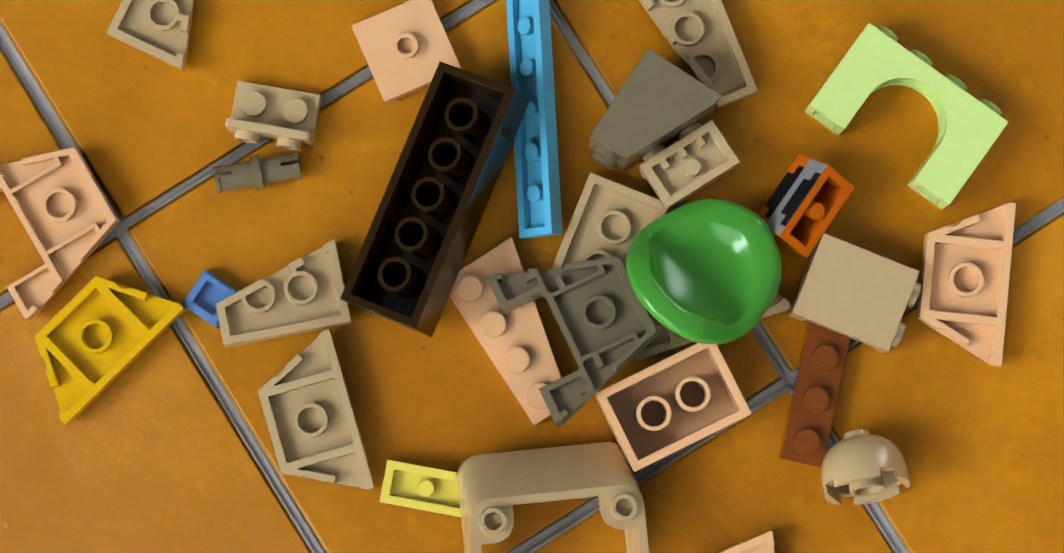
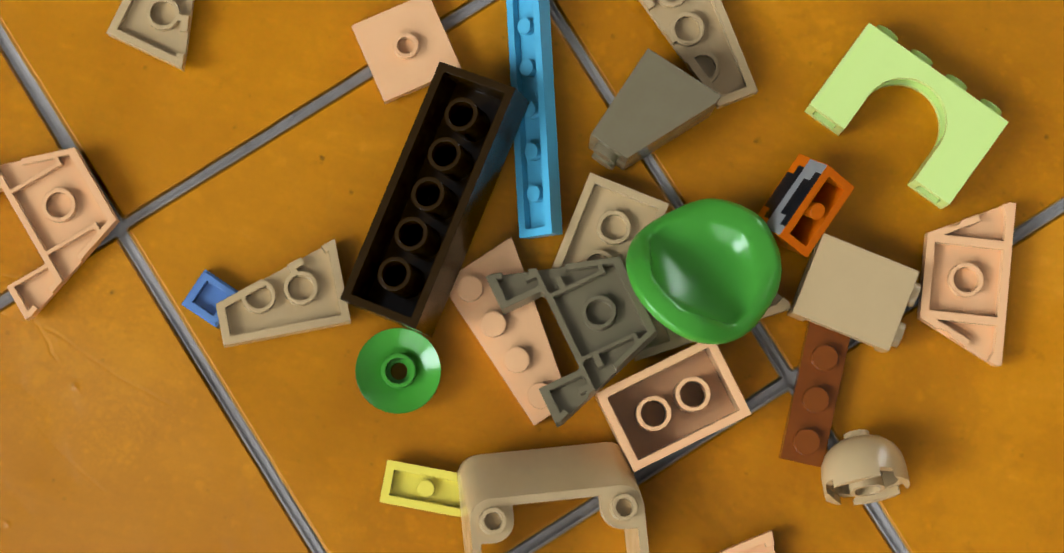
(99, 339): yellow wing -> none
(257, 172): dark tan pin -> none
(274, 115): tan bracket -> none
(315, 419): tan wing -> none
(375, 370): none -> bright green dish
(688, 164): tan bracket -> none

